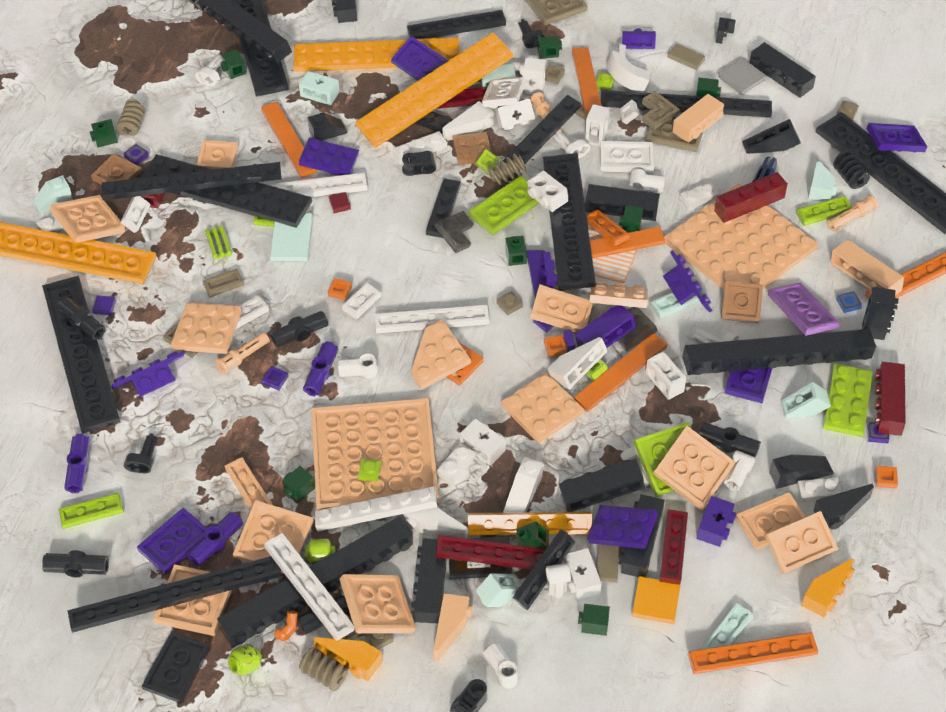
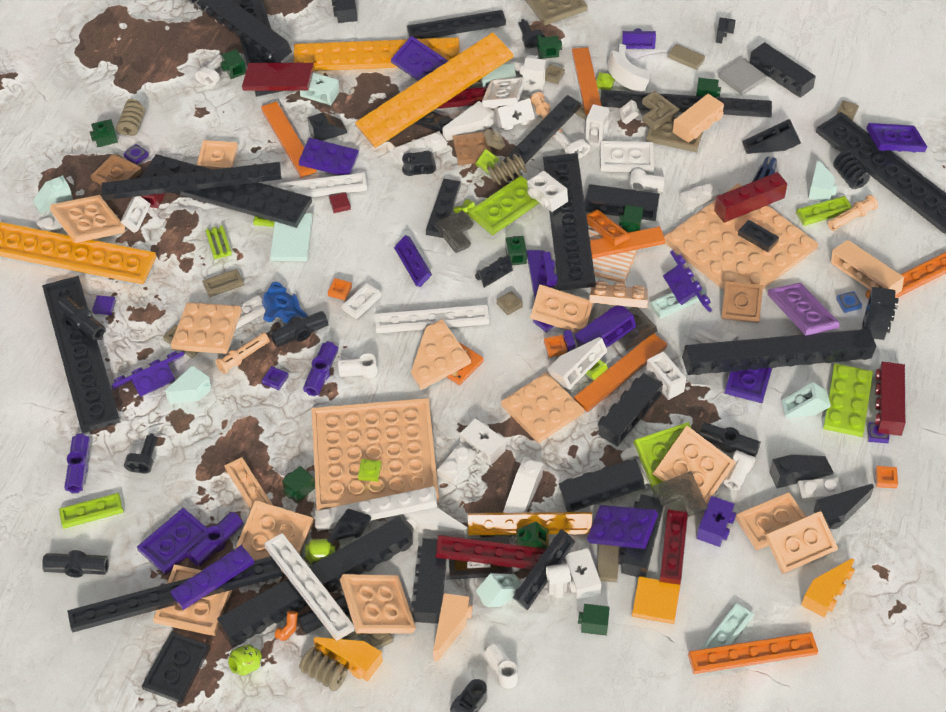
(189, 387): none -> light aqua slope
(212, 577): none -> dark purple plate
(278, 77): none -> dark red tile
(280, 304): none -> blue tile
(350, 525): none -> black slope
(412, 261): none -> dark purple plate
(466, 206): none -> lime piece
(494, 139): none -> dark tan plate
(494, 271): none -> black hinge
(629, 409): none -> black brick
(683, 488): none -> clear smoke plate
(758, 236): none -> black plate

